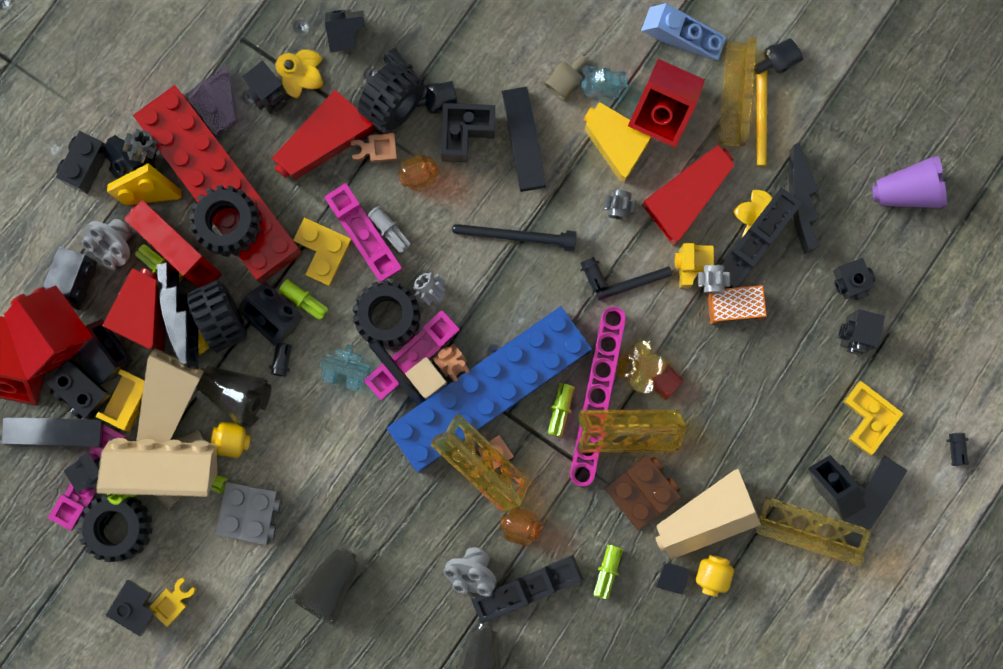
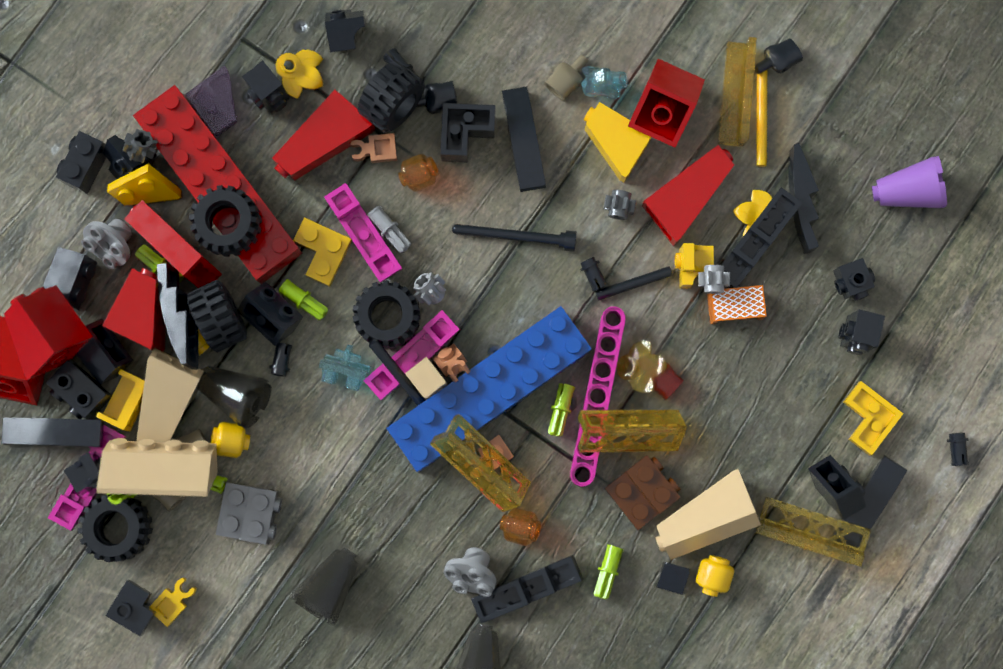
(683, 31): light blue slope -> none

